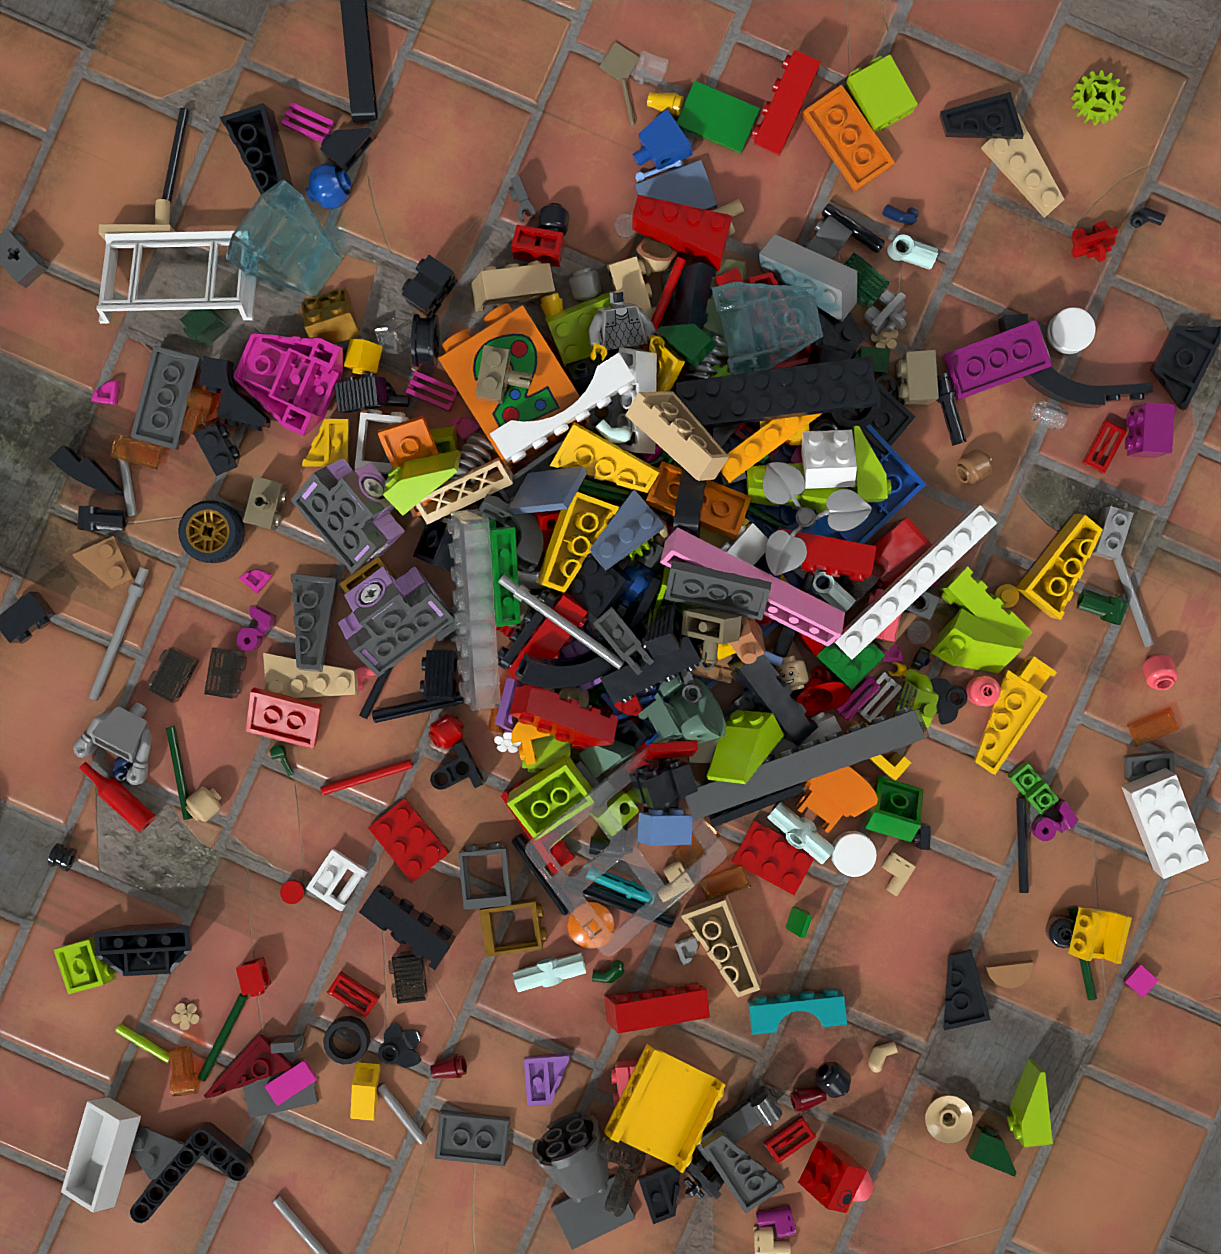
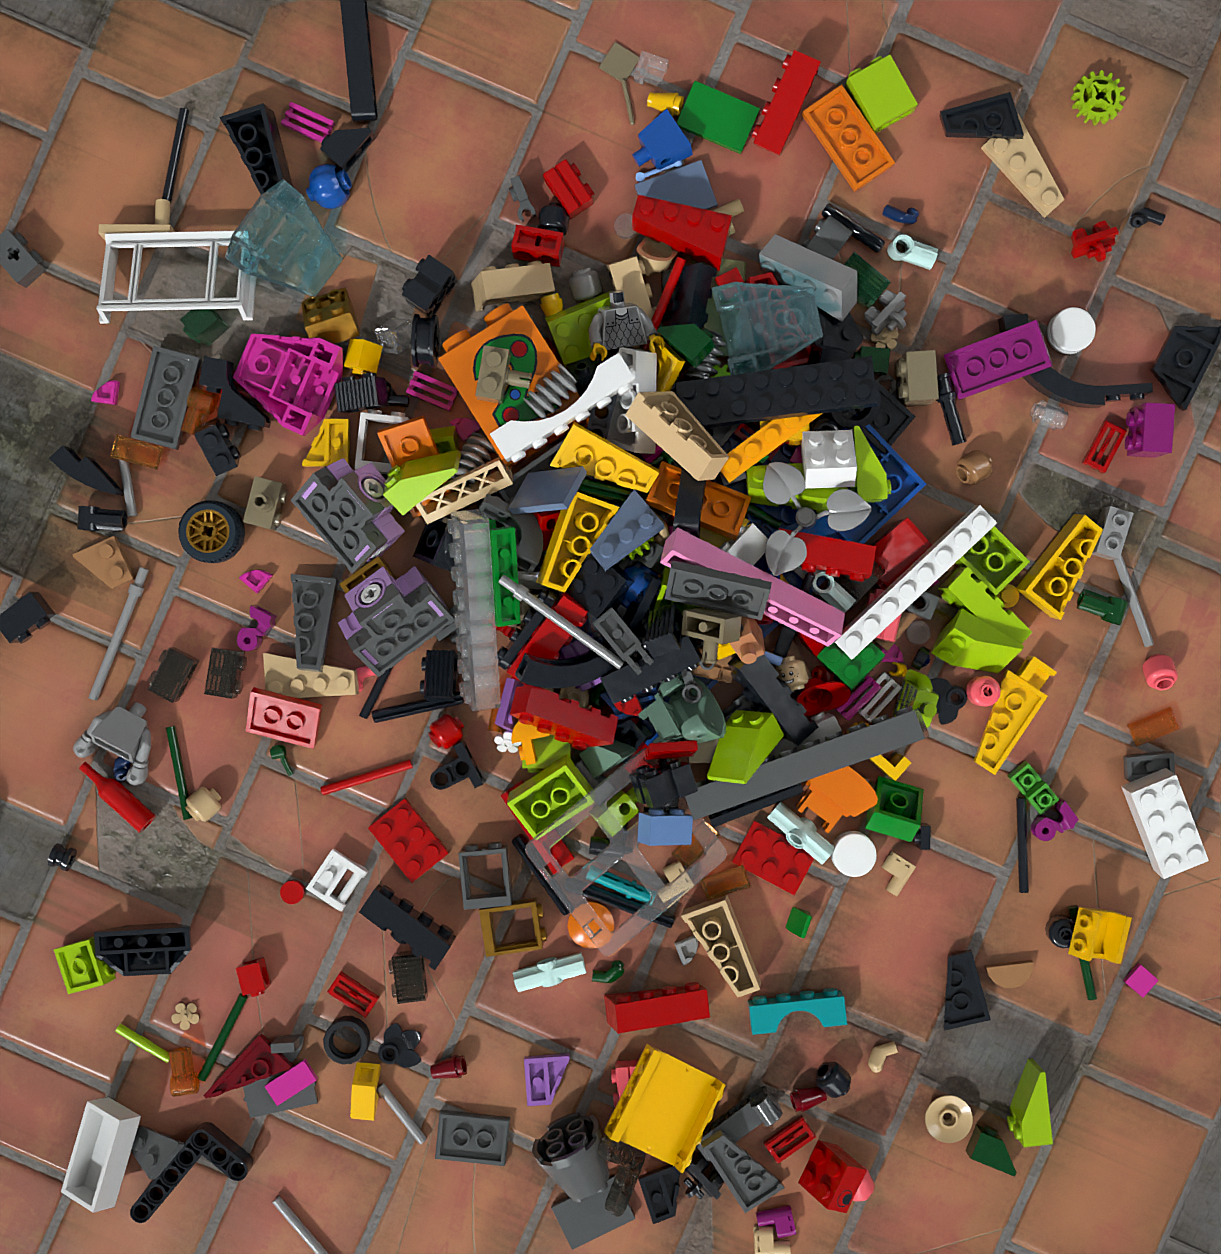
(551, 392): none -> light grey piece
(568, 188): none -> red brick
(613, 435): light aqua arm -> none
(993, 560): none -> lime brick

